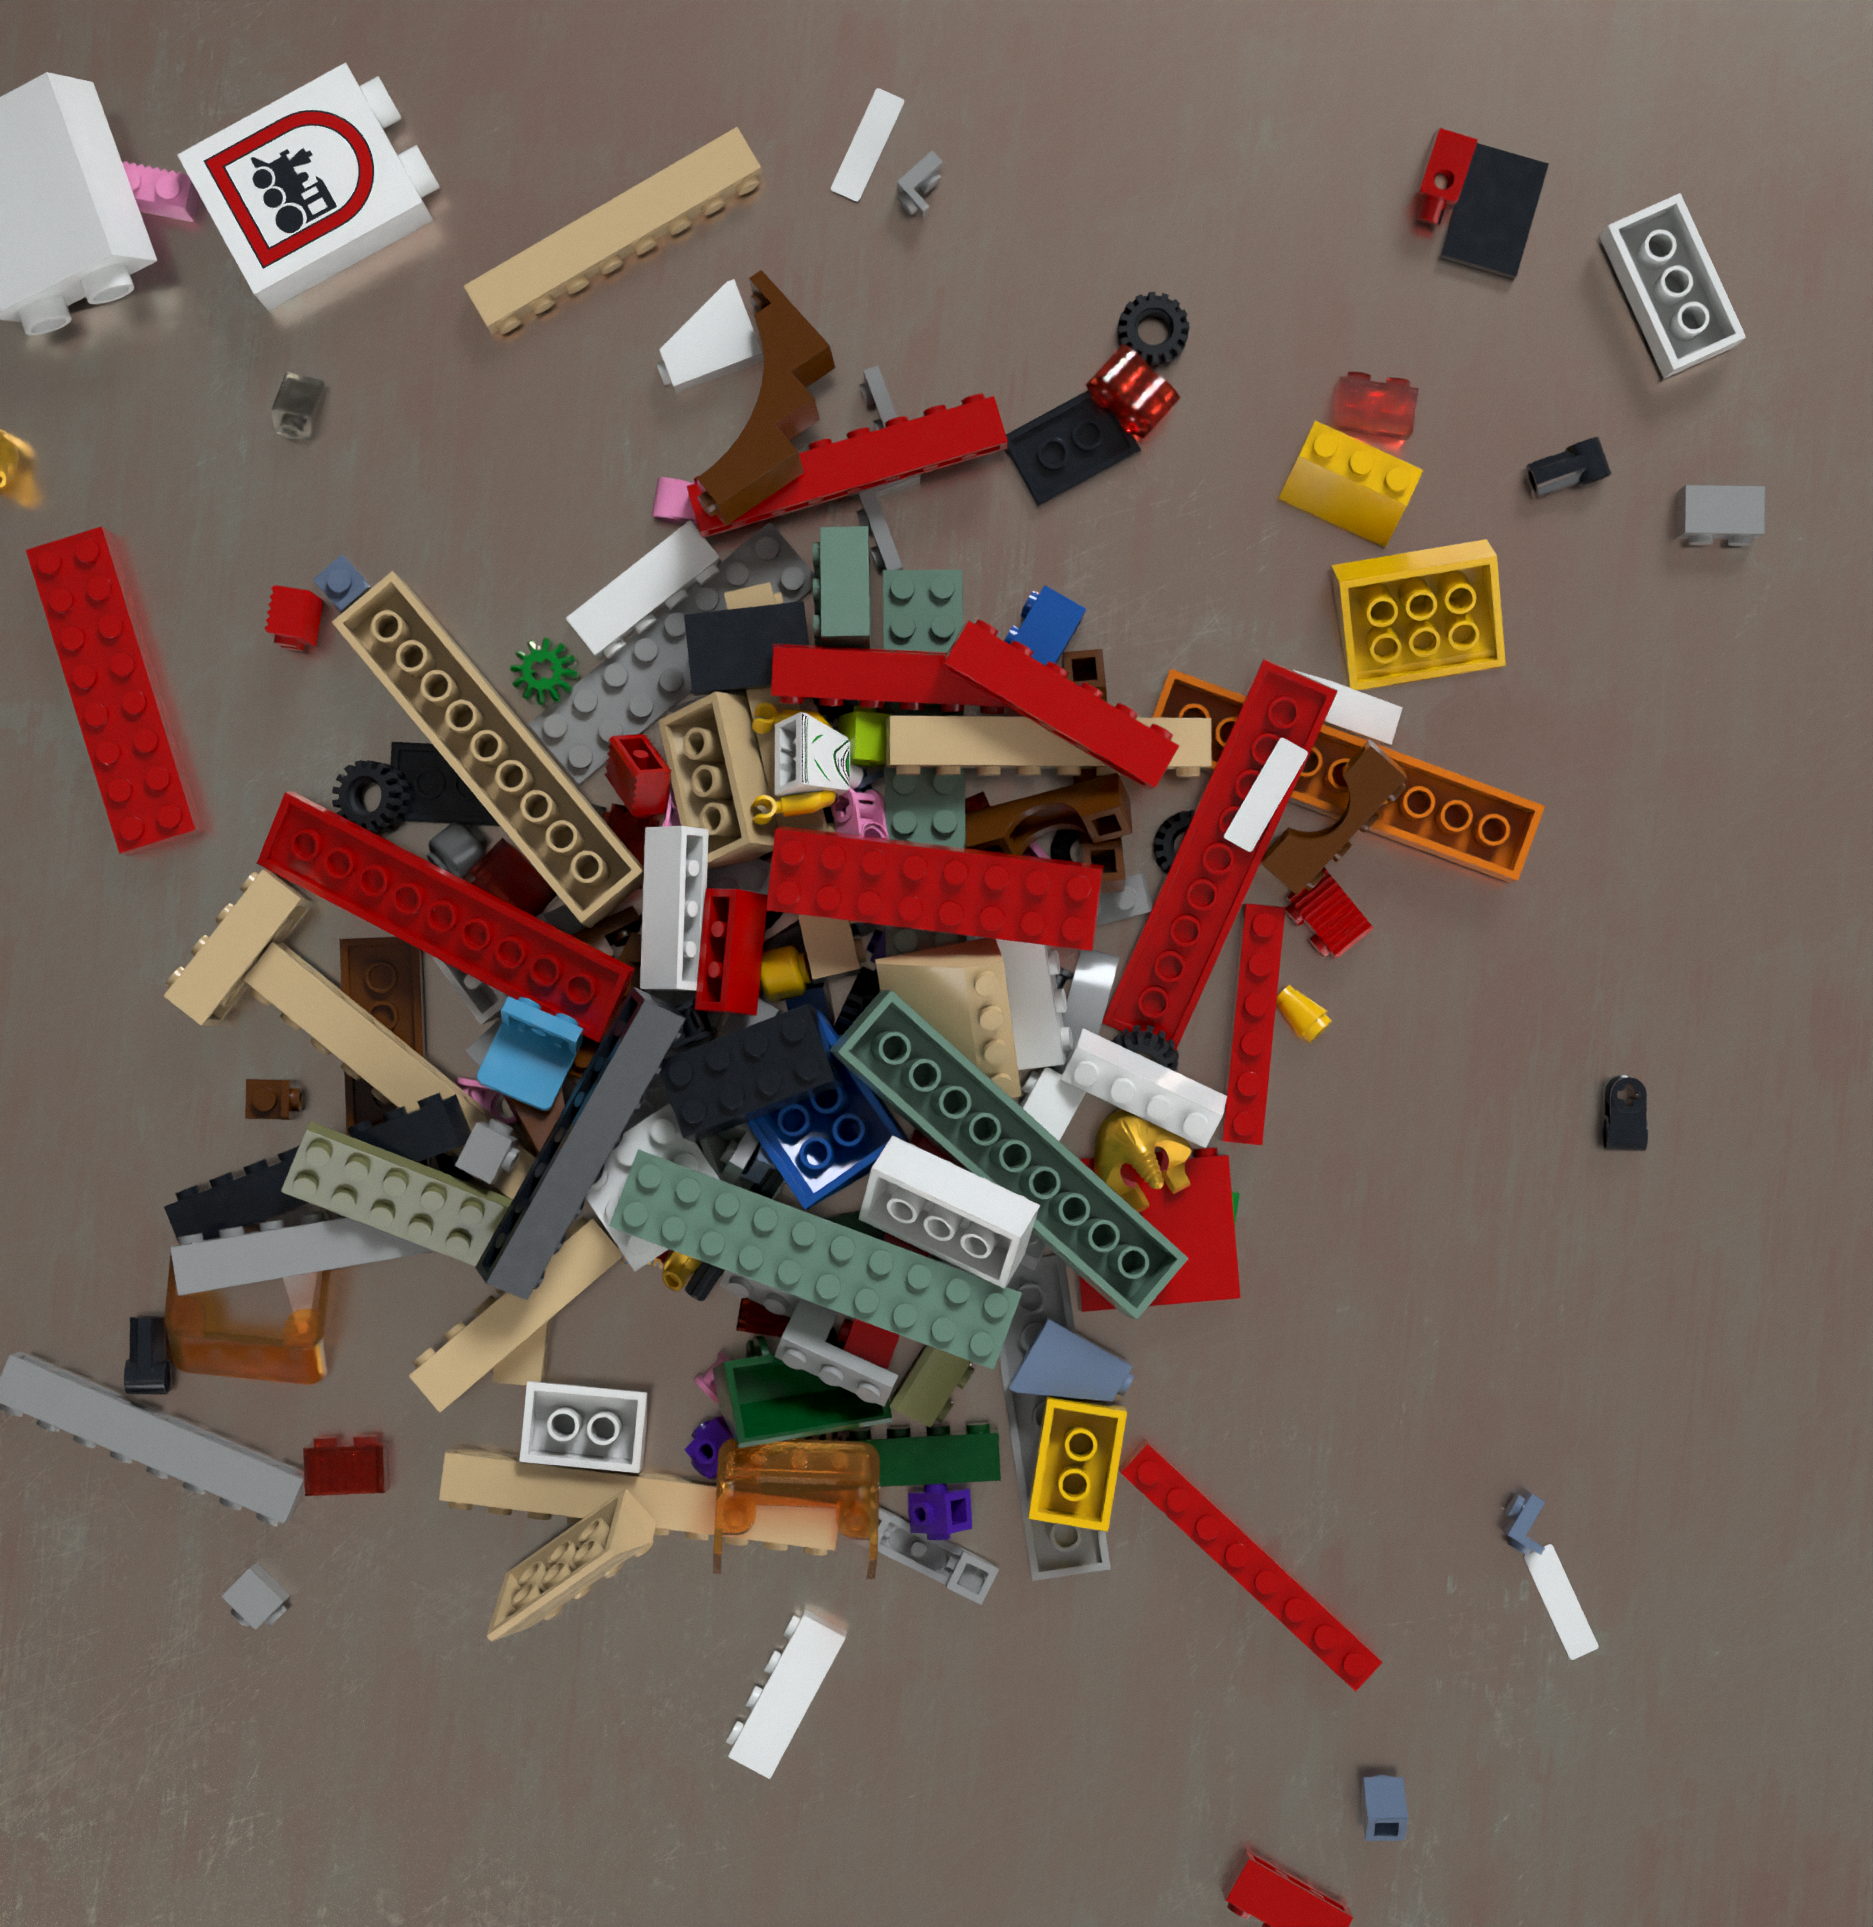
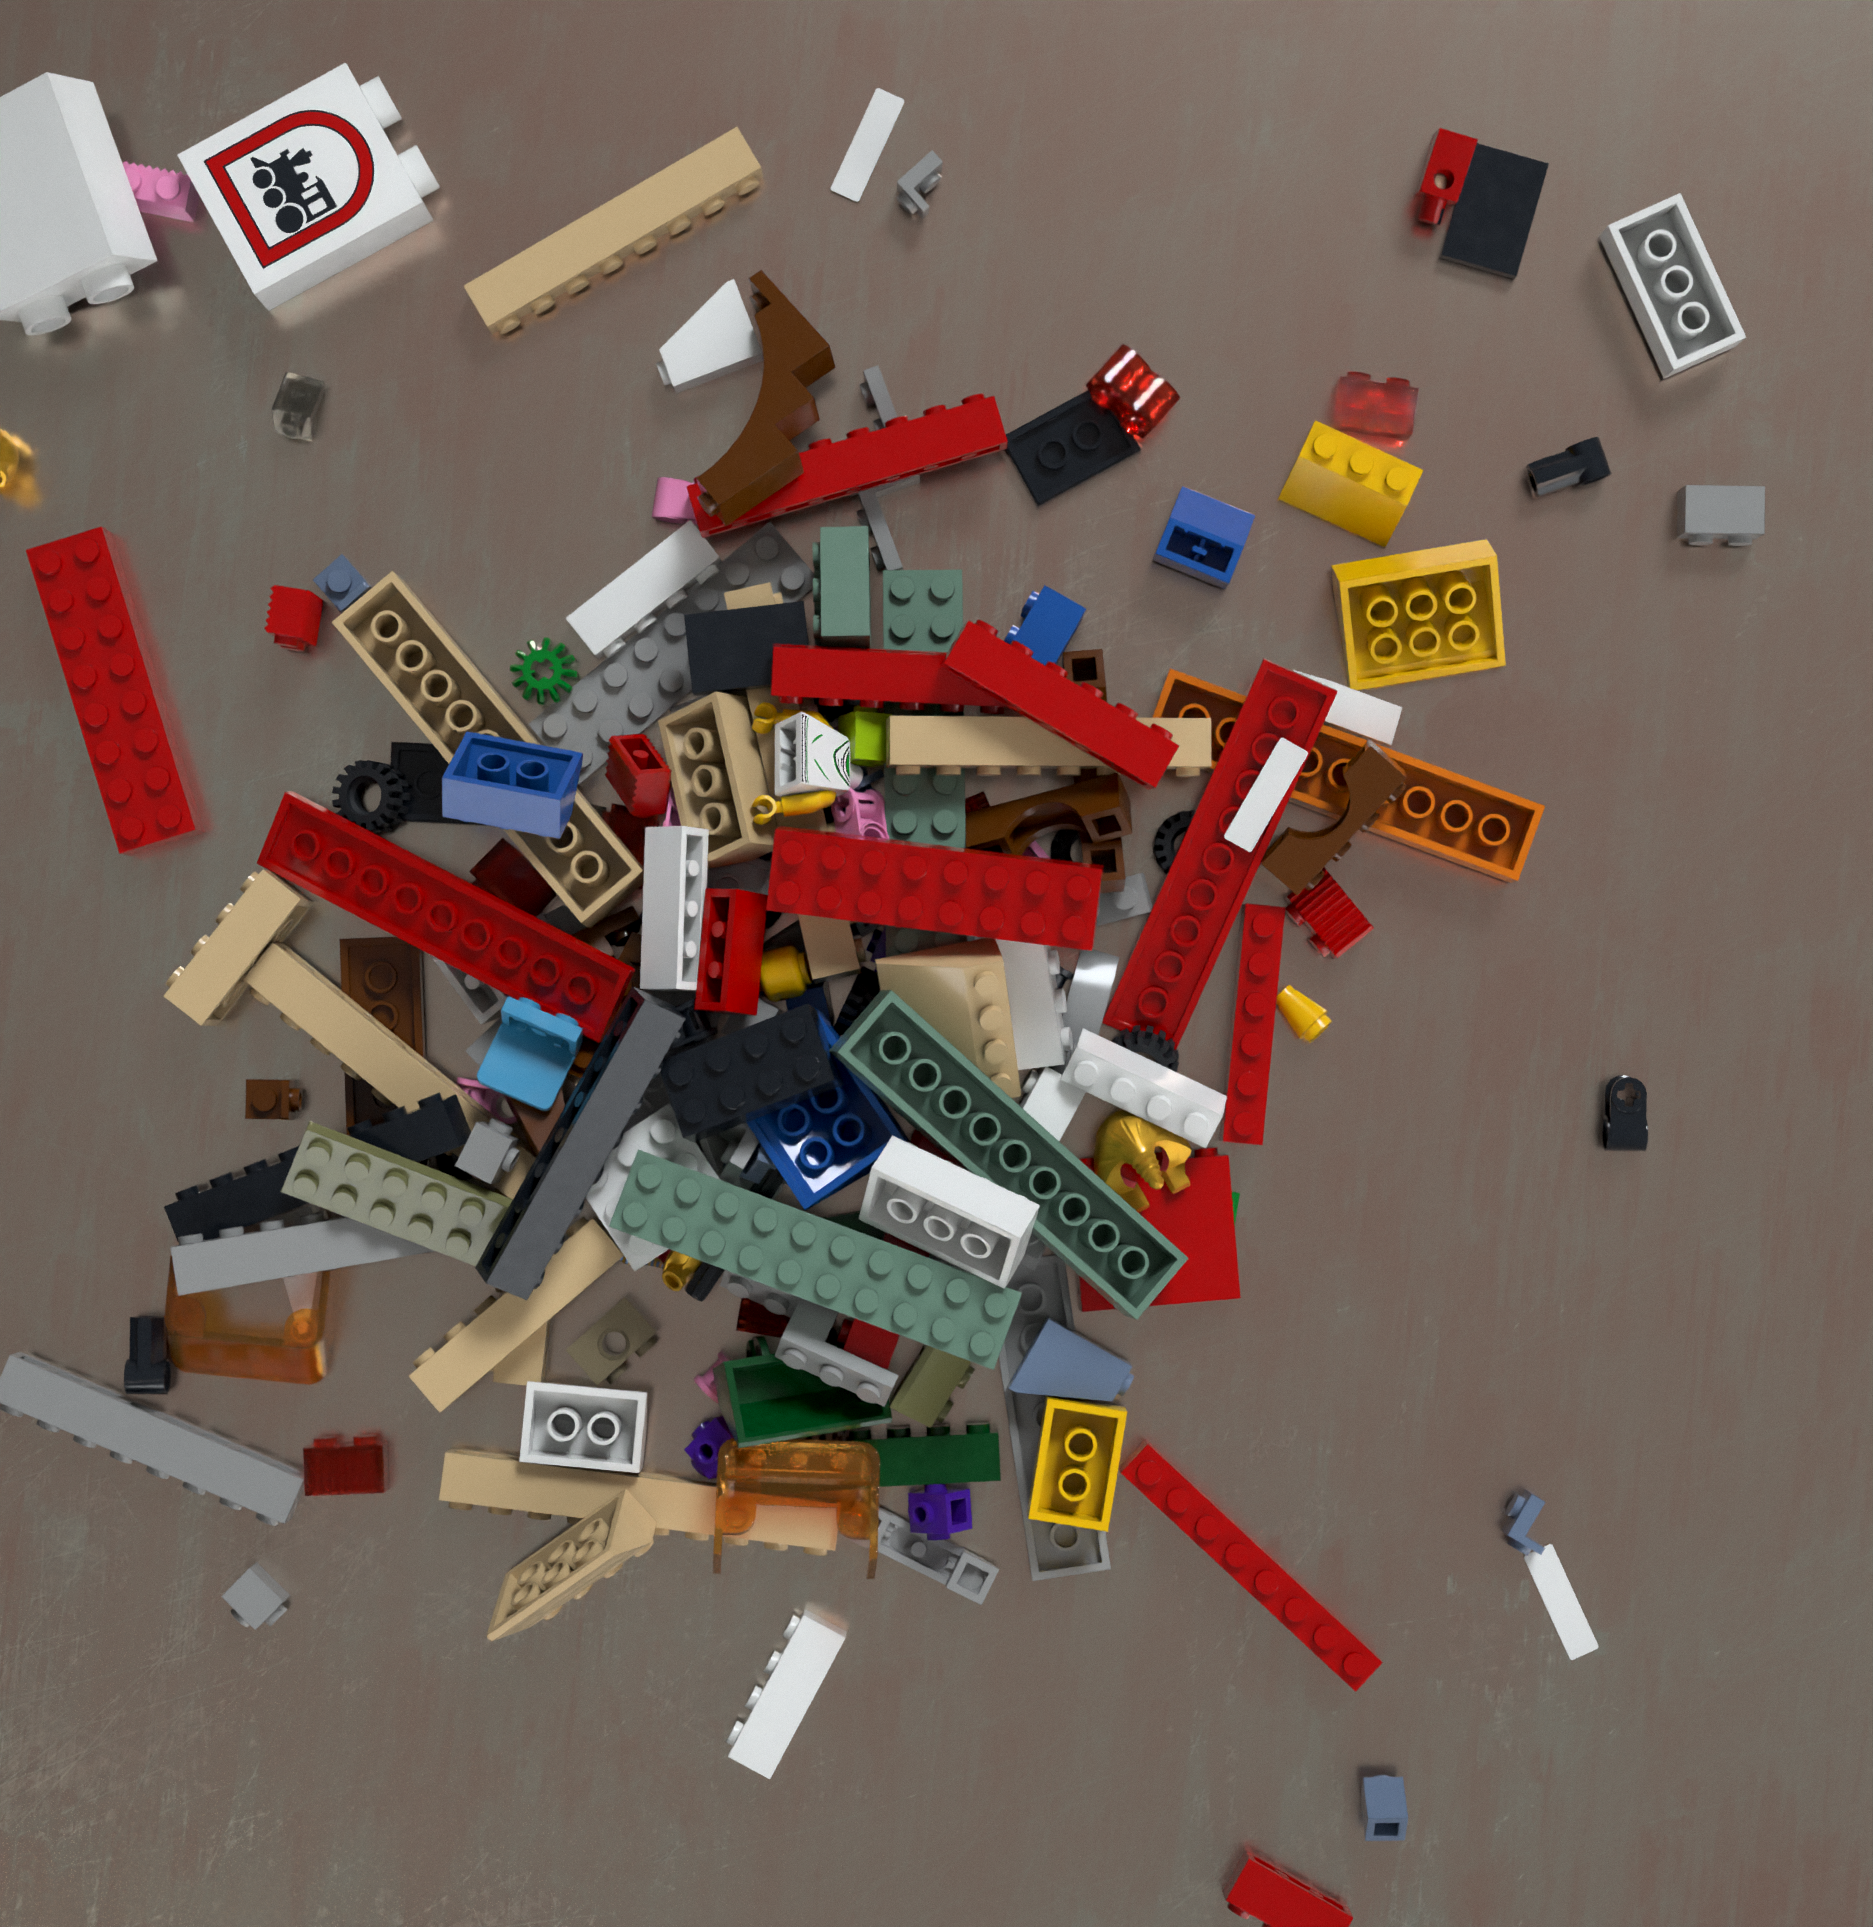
(457, 848): dark grey head -> none
(511, 784): none -> blue slope
(590, 1348): none -> dark tan brick
(1154, 306): black tyre -> none
(1204, 537): none -> blue slope

